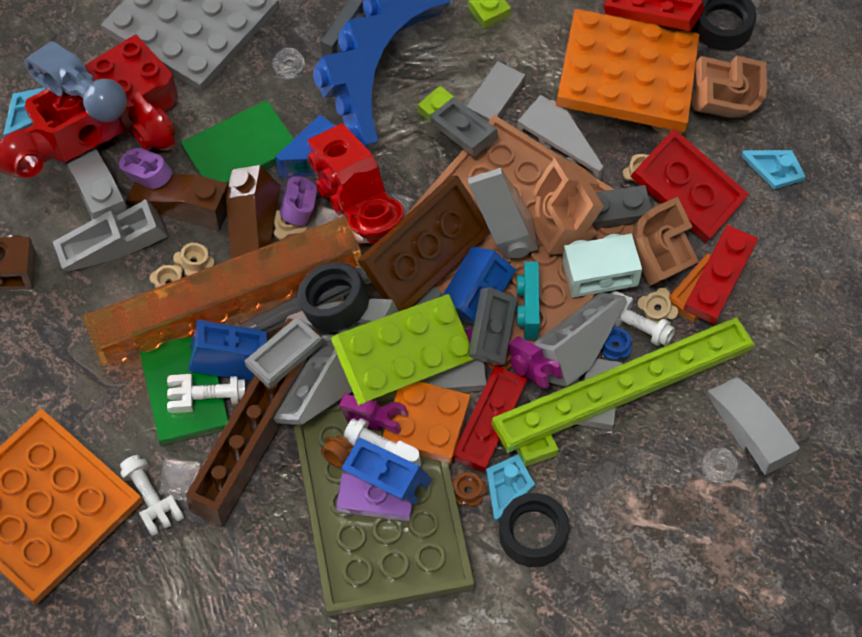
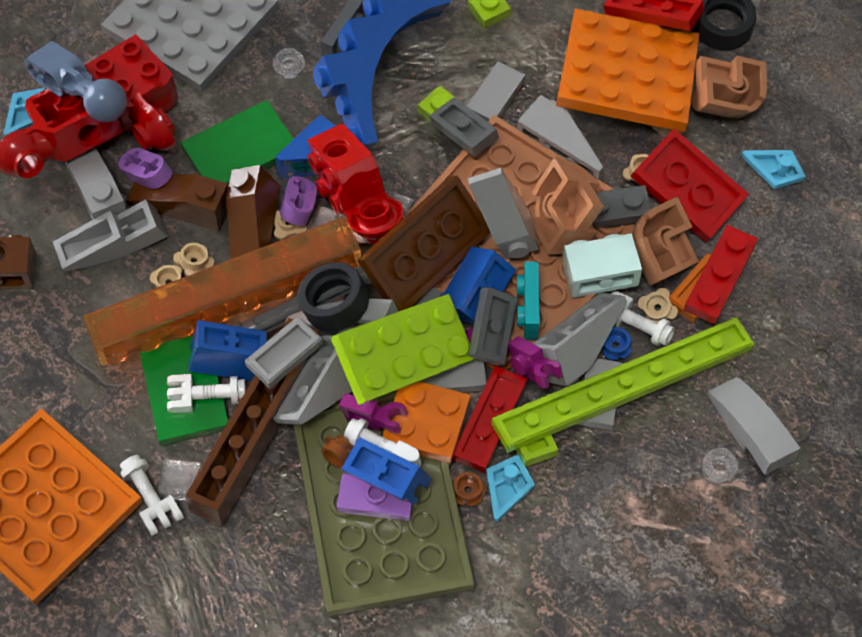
(534, 503): black tyre -> none

